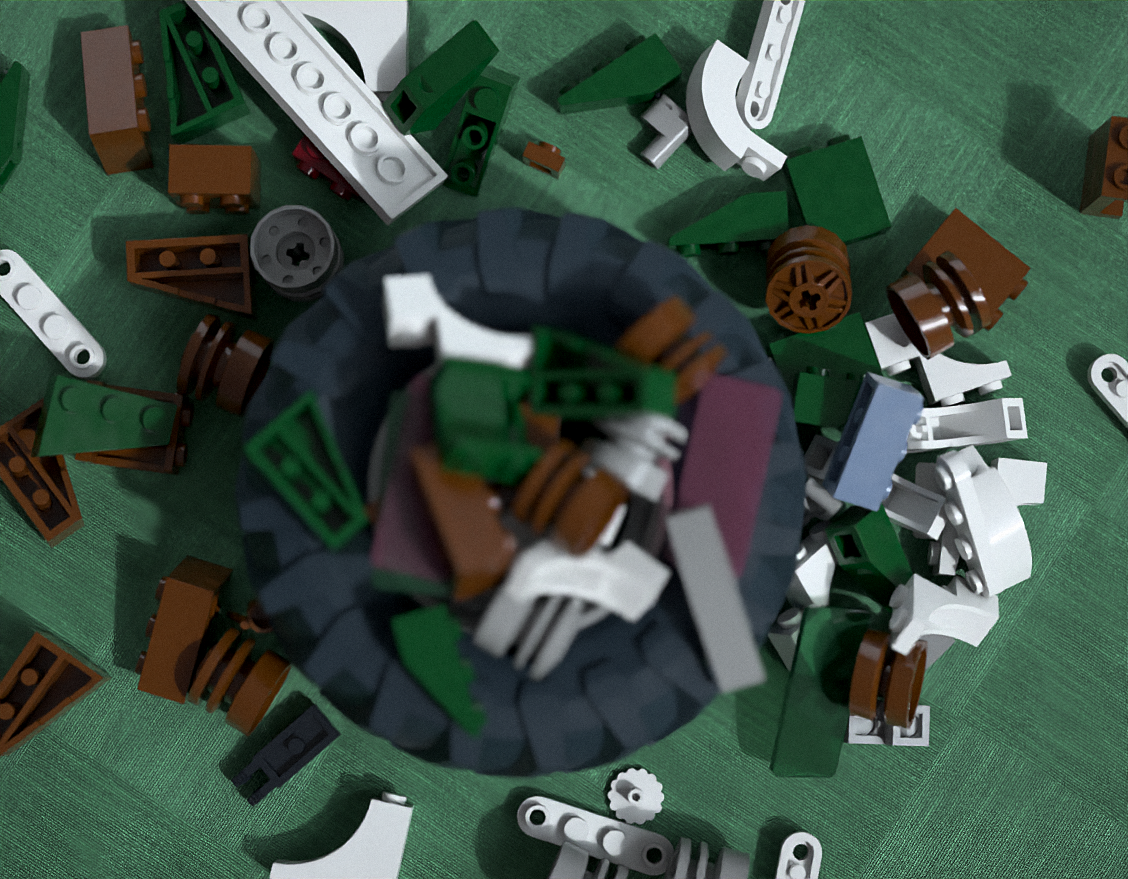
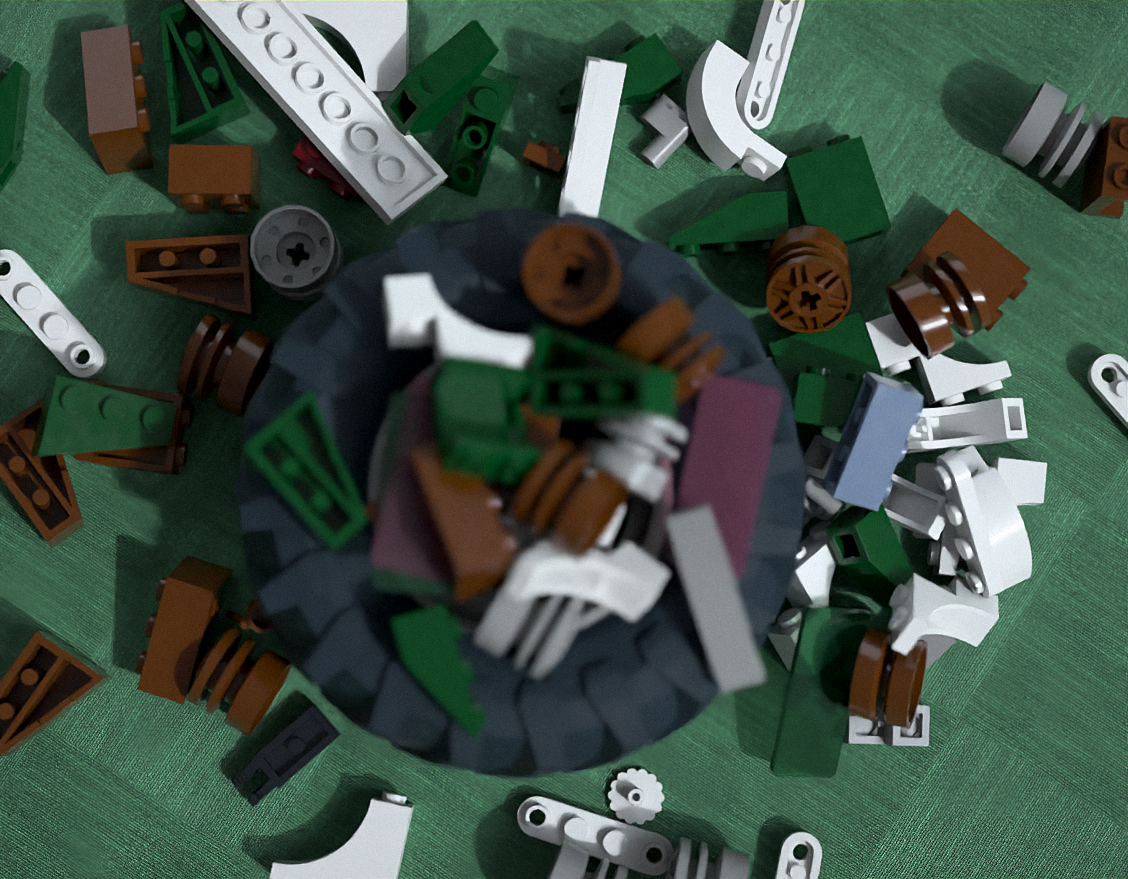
(577, 250): none -> reddish brown wheel
(591, 136): none -> white fence
(1053, 134): none -> light grey wheel

